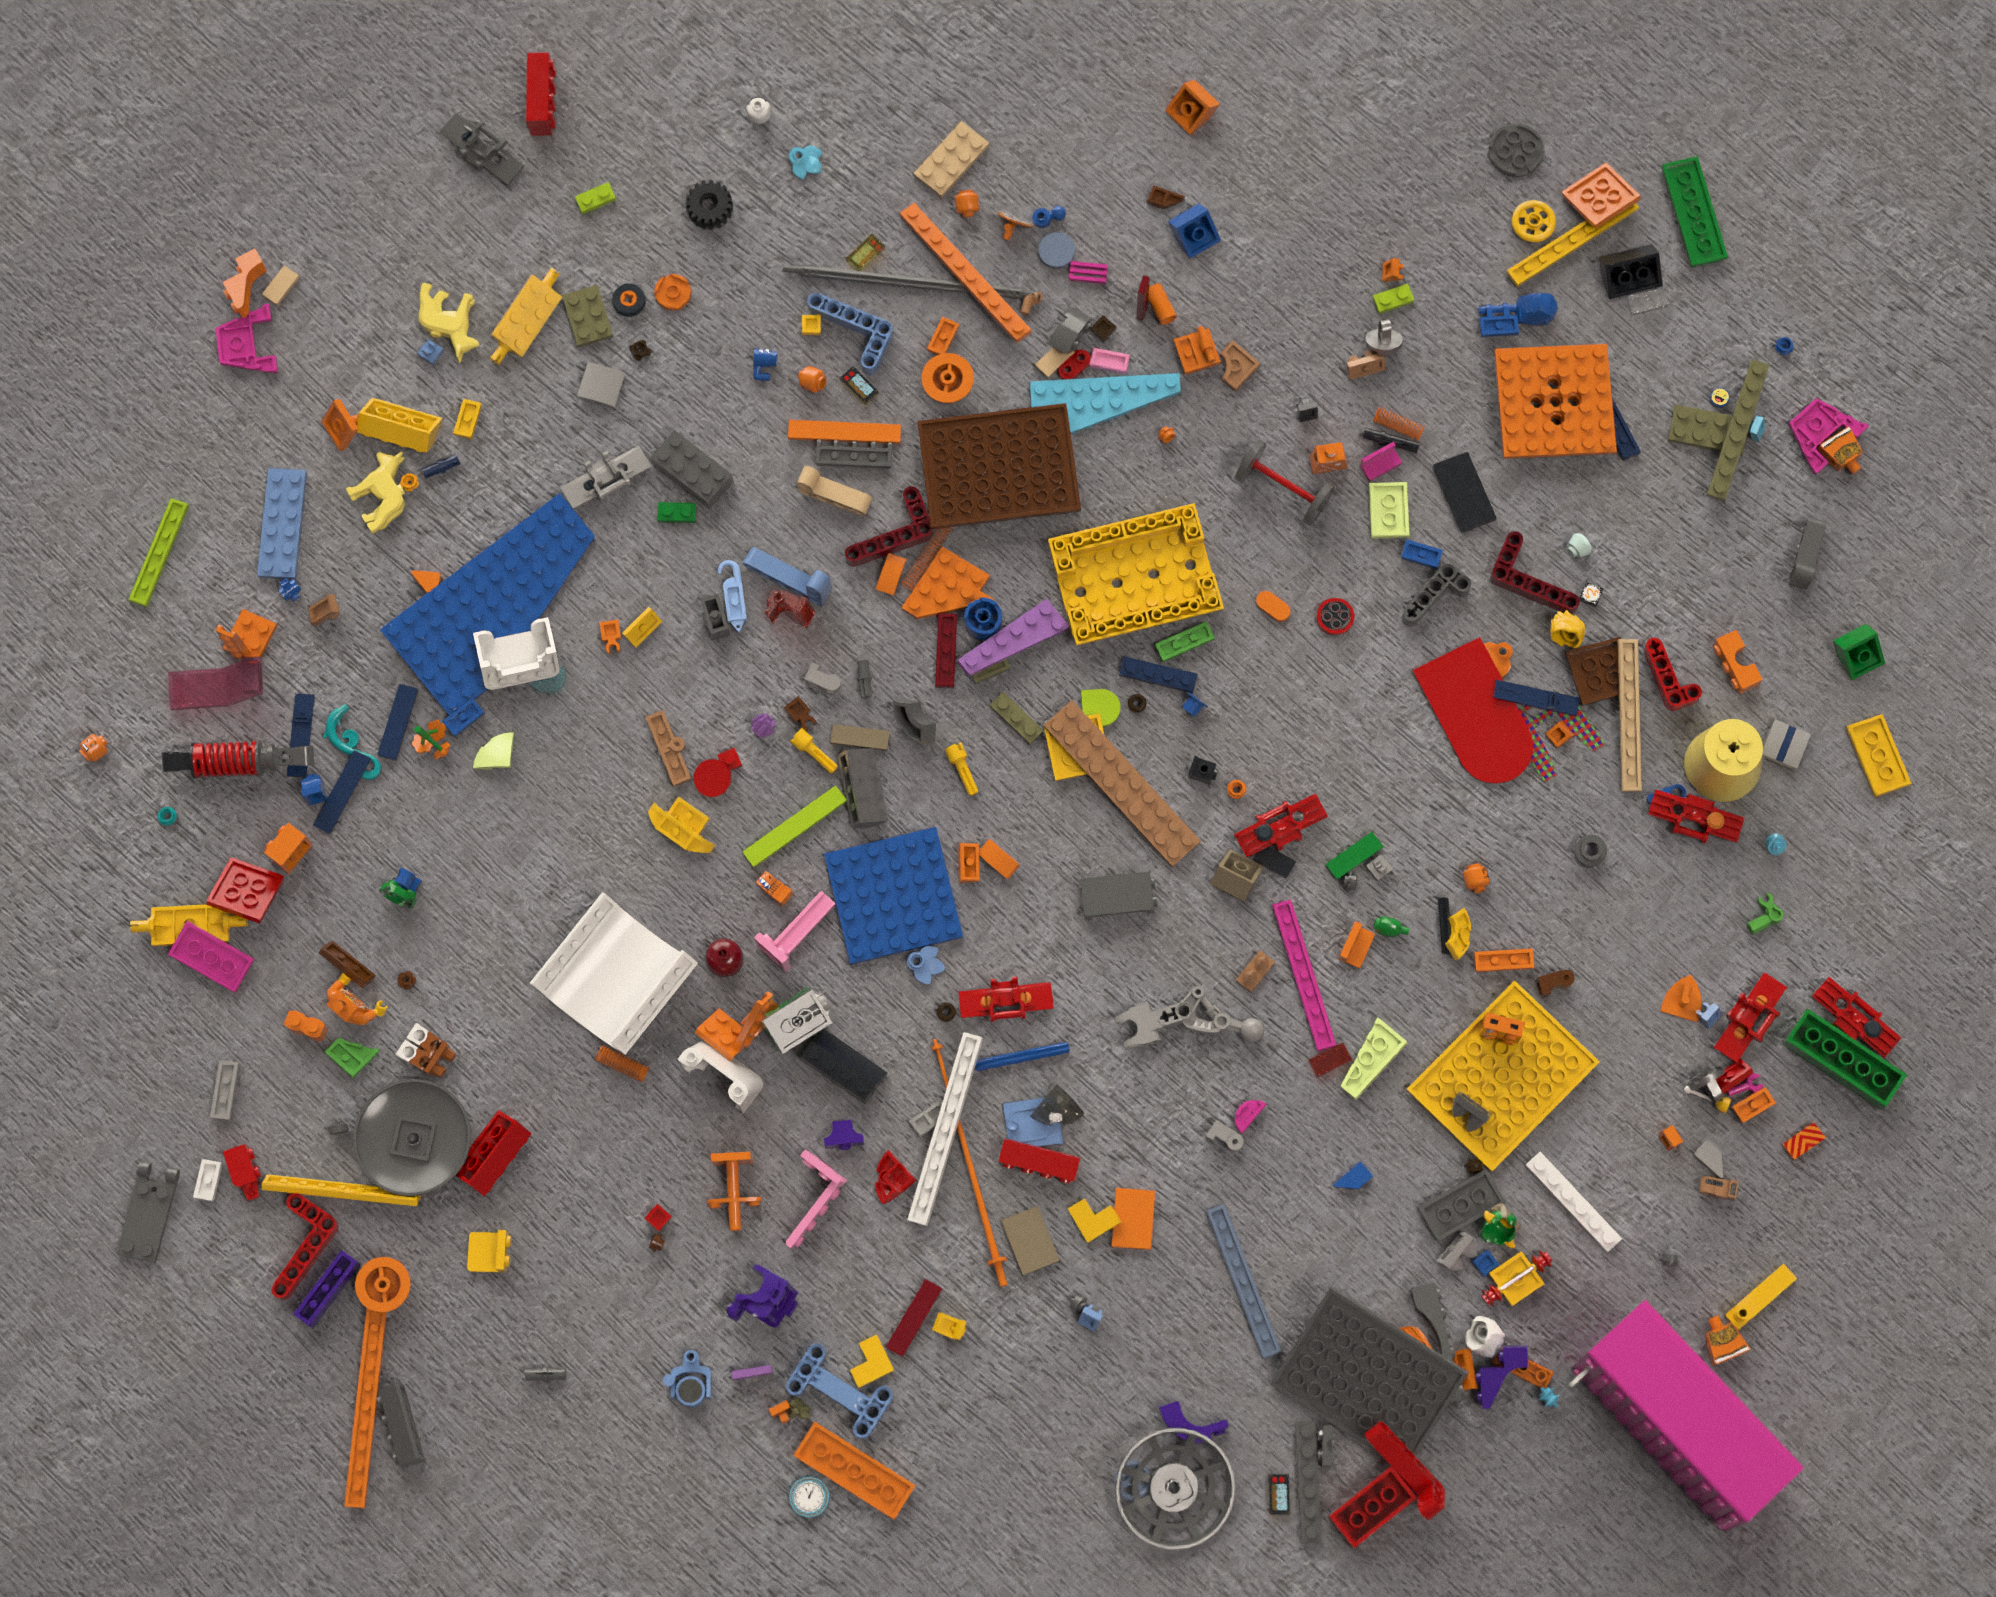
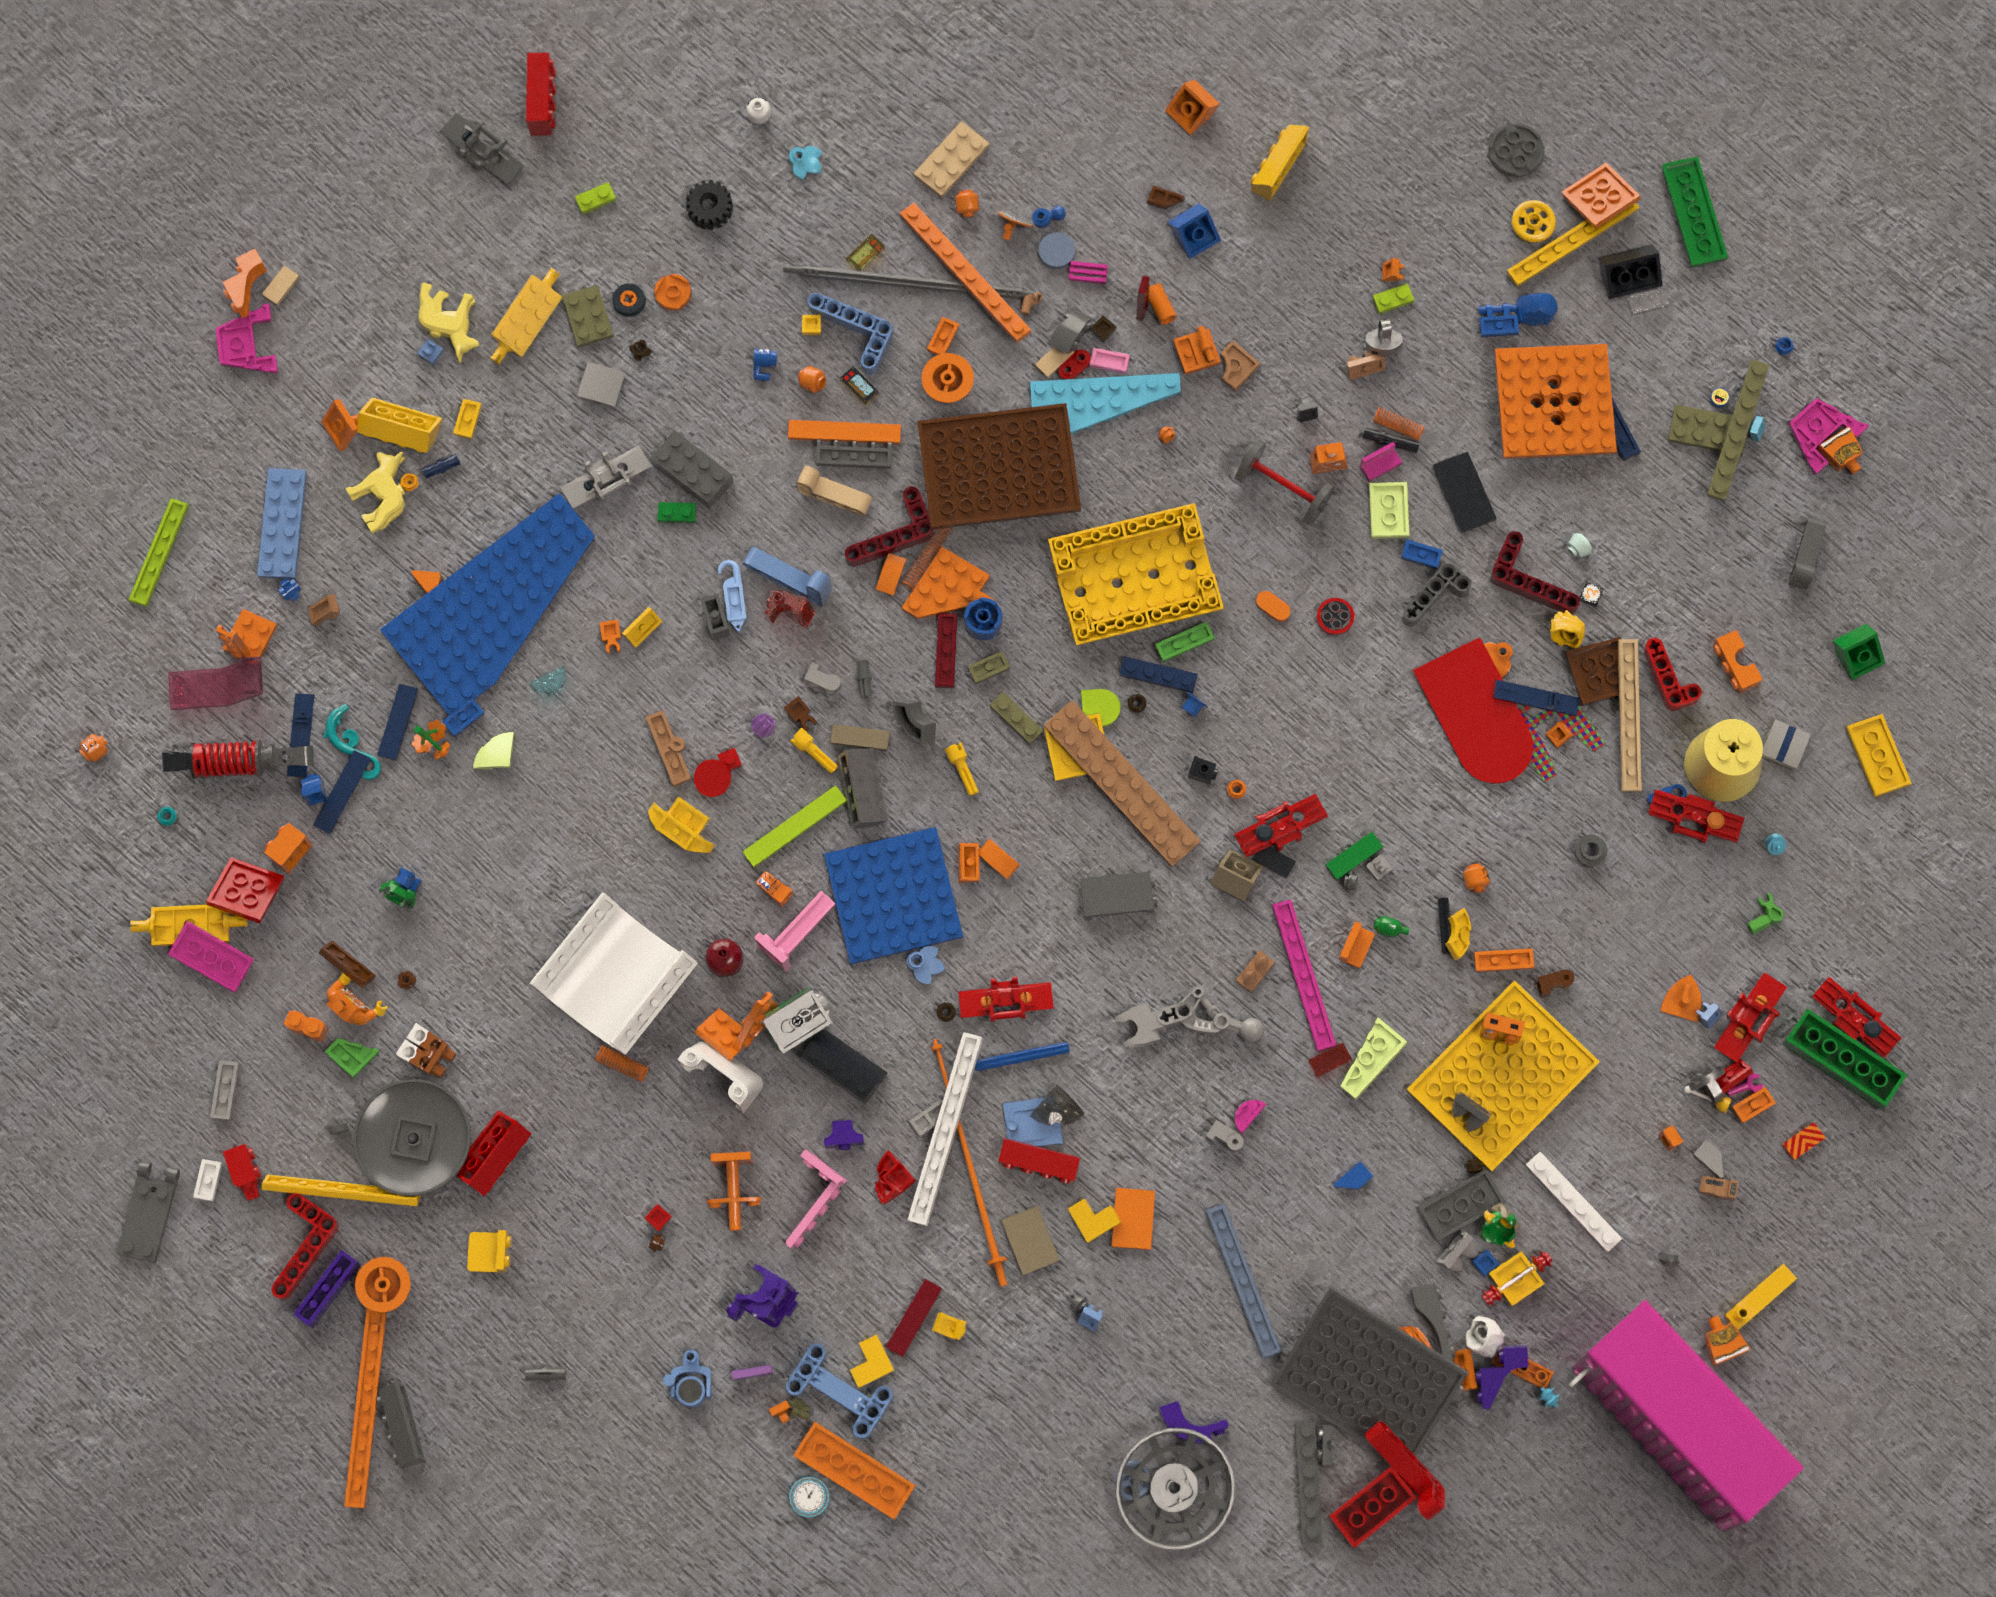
(517, 657): white windscreen -> none
(1028, 630): medium lavender wing -> none
(1279, 1494): tile -> none
(1280, 161): none -> yellow slope

